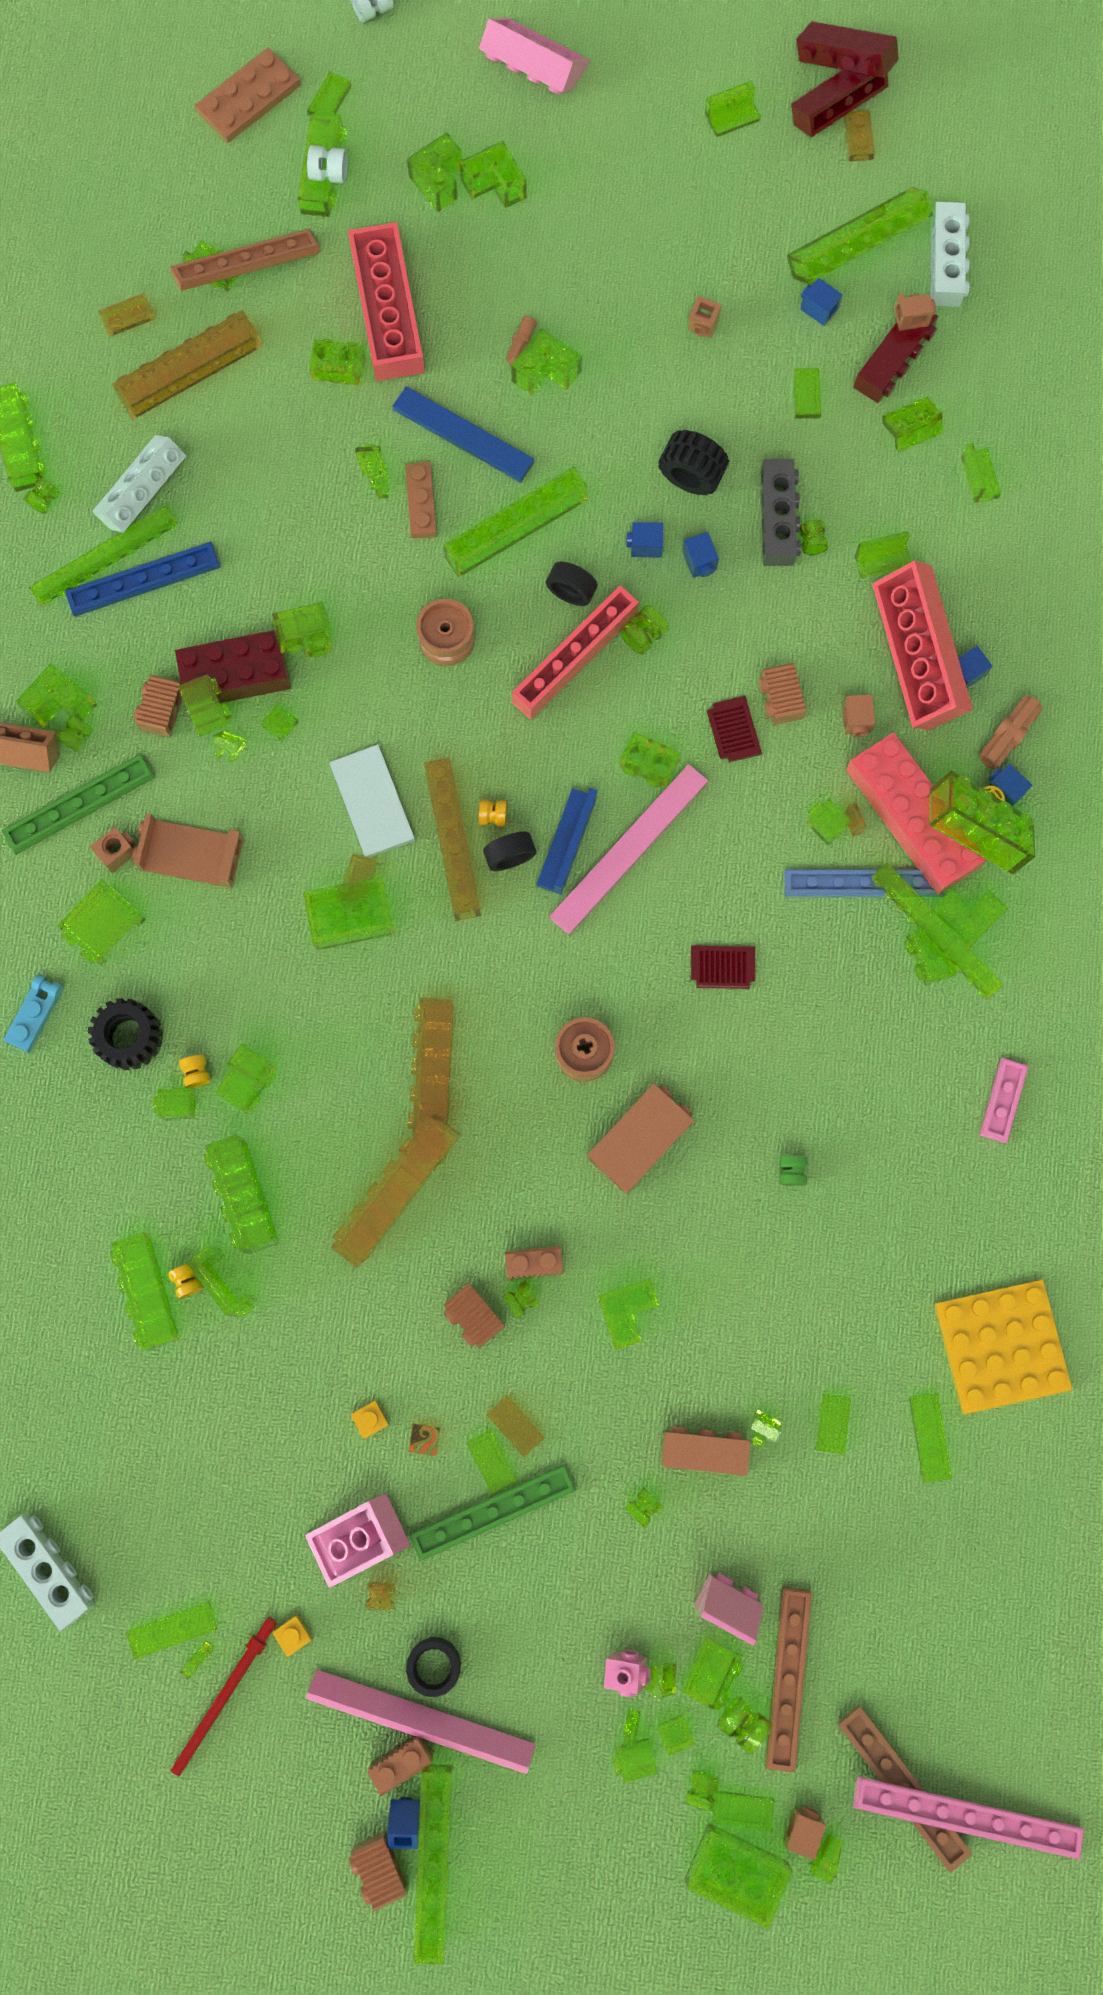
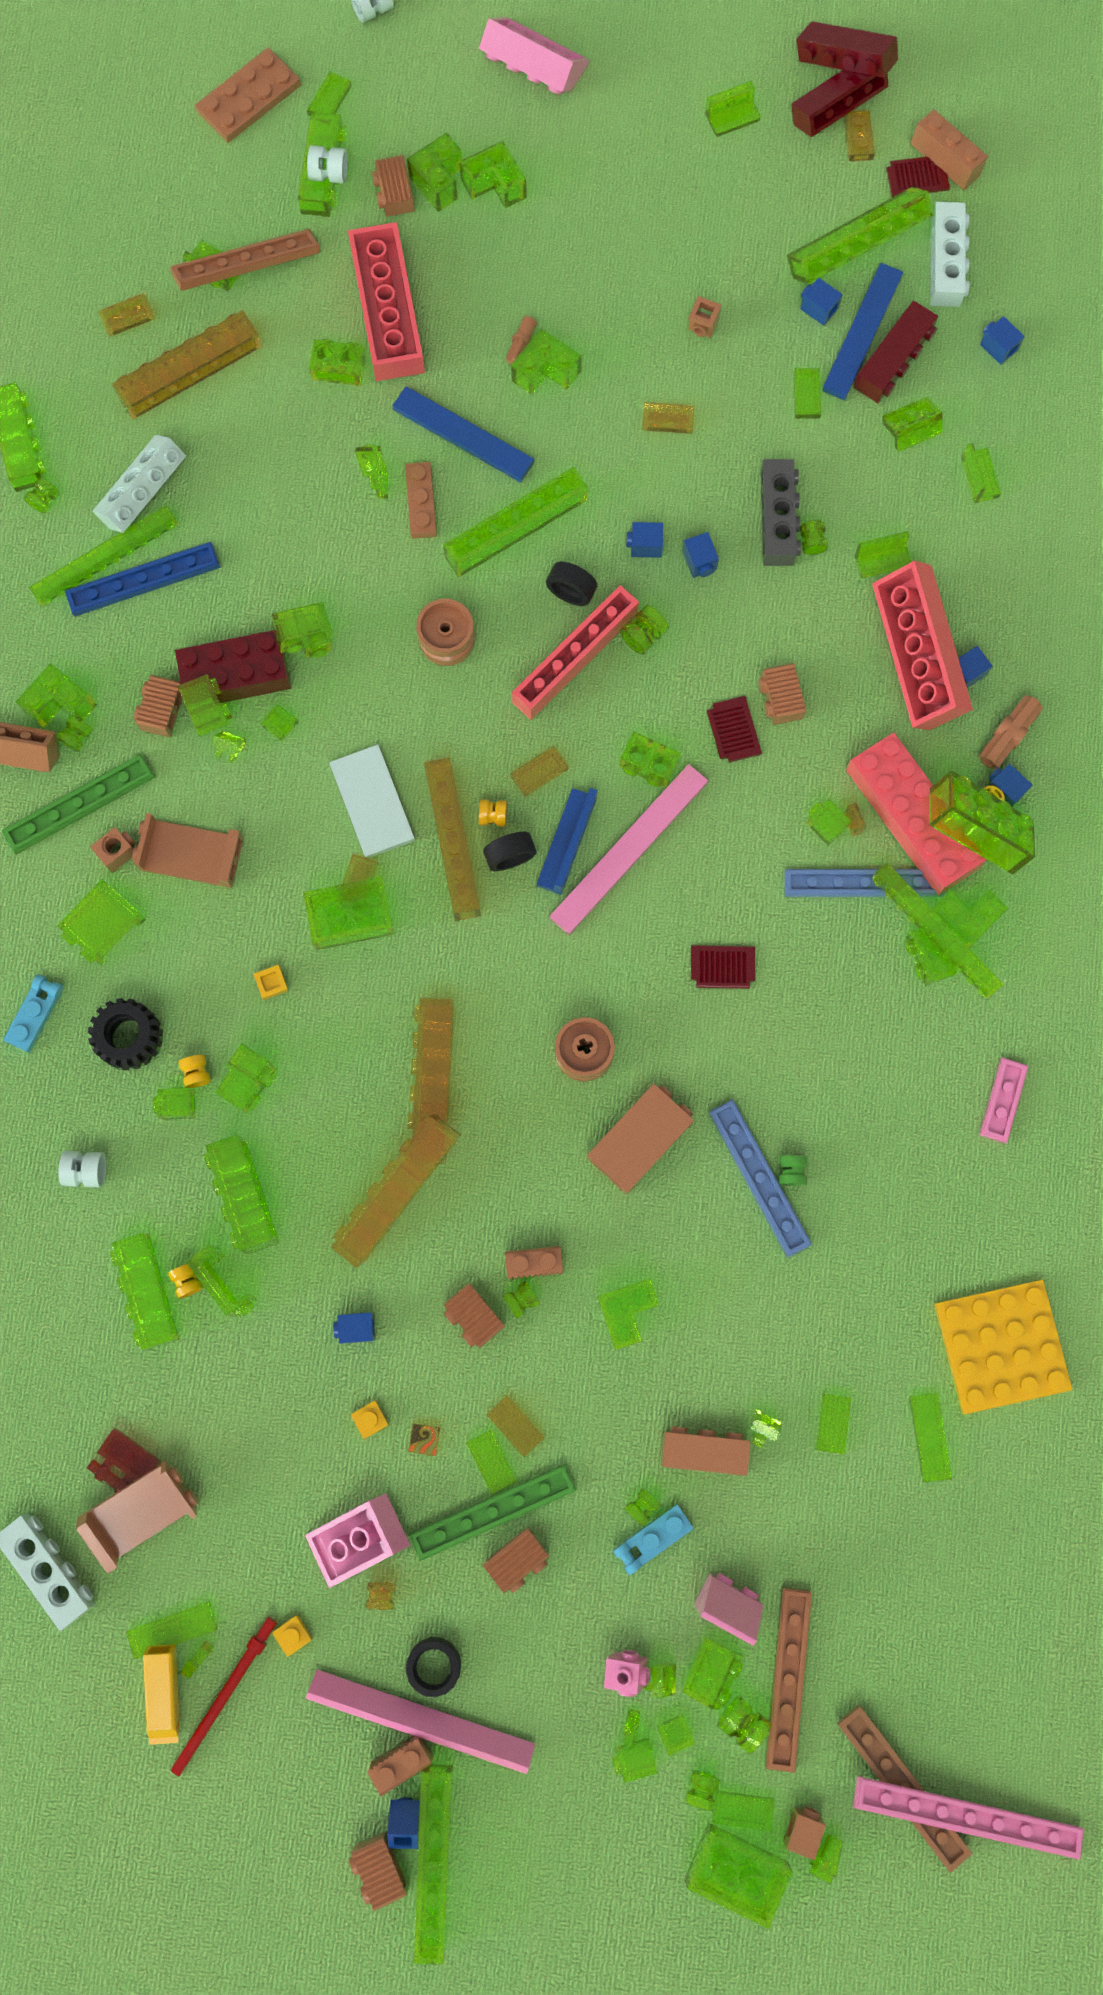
(80, 1168): none -> light aqua wheel
(125, 1455): none -> clear red plate
(135, 1514): none -> nougat panel
(161, 1694): none -> yellow piece
(271, 982): none -> yellow plate
(354, 1328): none -> blue brick
(394, 186): none -> nougat brick
(516, 1560): none -> nougat brick
(539, 771): none -> clear yellow tile
(653, 1538): none -> medium azure plate
(668, 418): none -> clear yellow plate
(693, 462): black tyre -> none
(760, 1178): none -> medium blue tile
(858, 715): nougat brick -> none
(862, 331): none -> blue tile
(914, 311): nougat brick -> none
(916, 173): none -> dark red window
(949, 149): none -> nougat brick
(1001, 340): none -> blue brick

